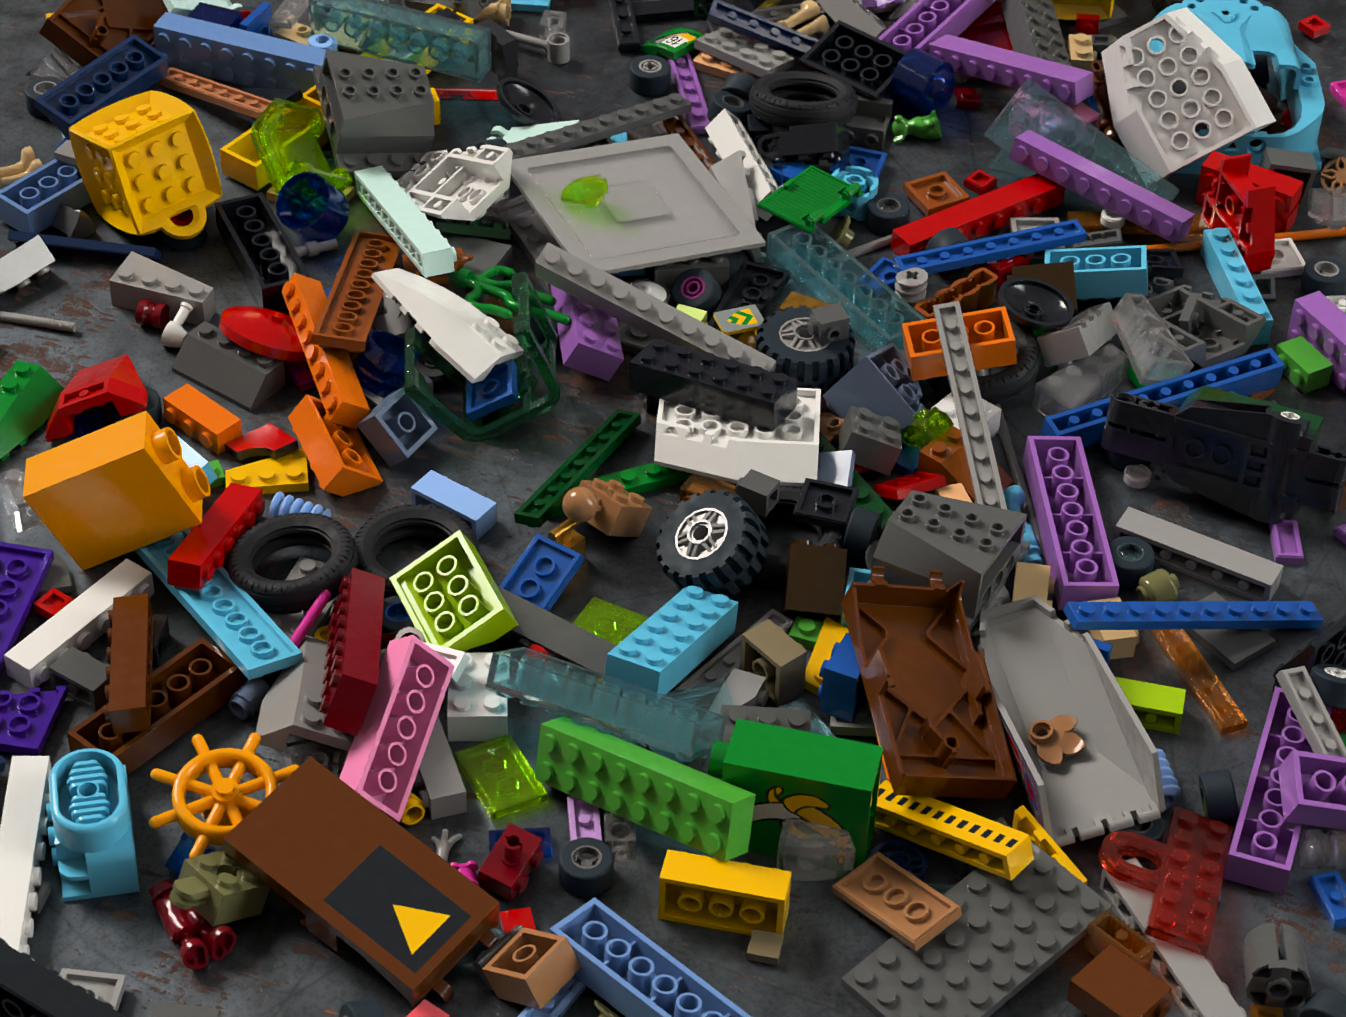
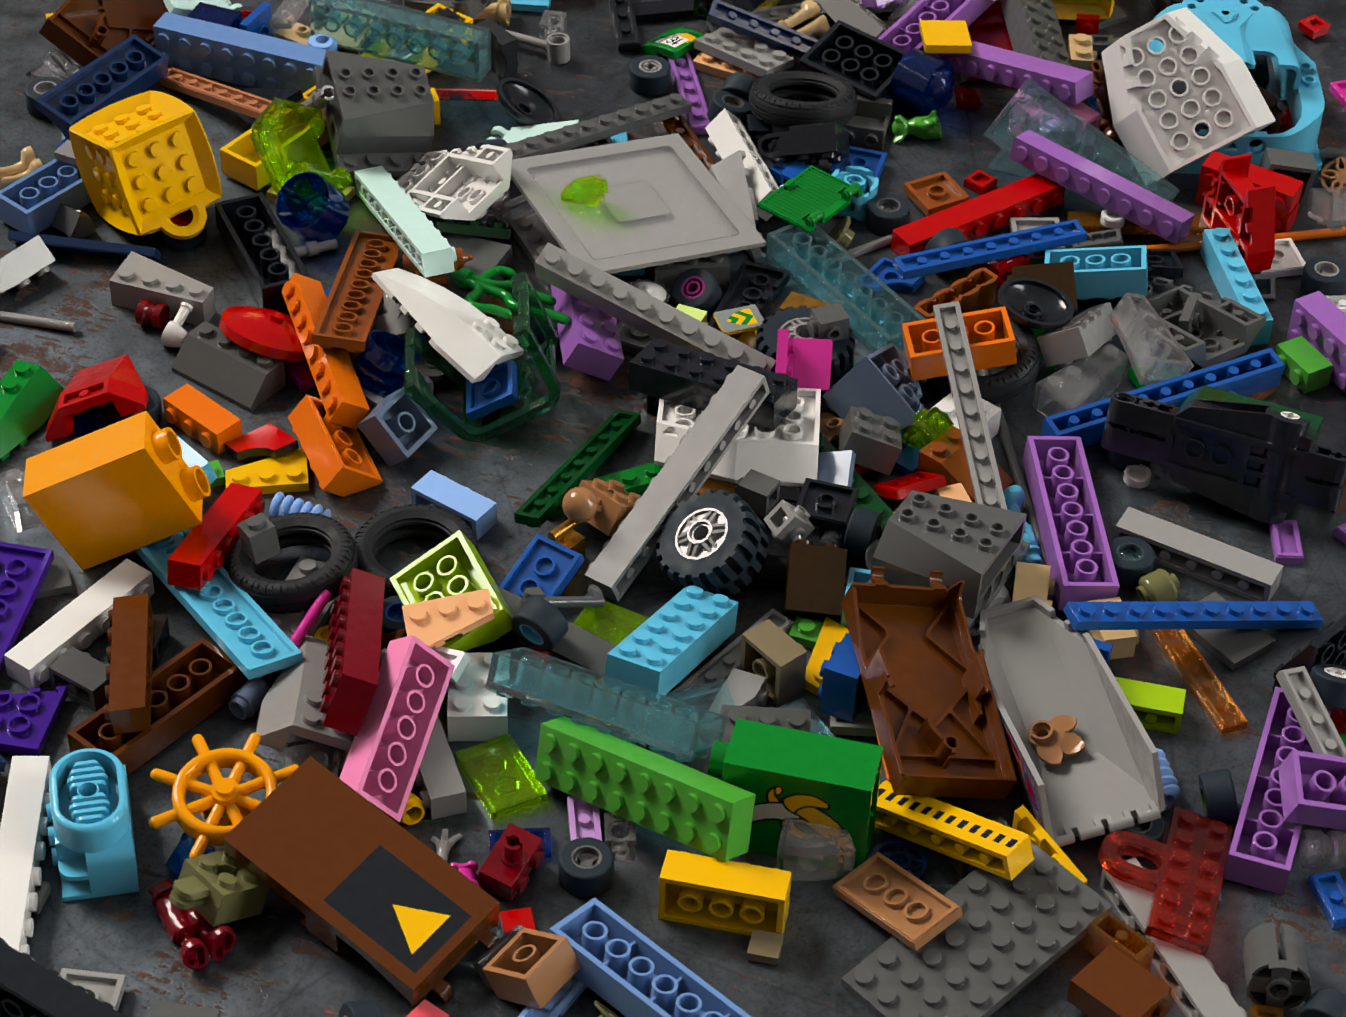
(51, 603): red plate -> none
(259, 538): none -> dark grey brick
(320, 98): none -> light grey pin
(447, 616): none -> light nougat wing
(539, 624): none -> black wheel
(592, 599): none -> dark grey hinge
(678, 479): none -> light grey brick
(789, 523): none -> light grey brick
(805, 360): none -> dark pink bracket
(911, 285): light grey piece -> none
(945, 37): none -> yellow tile

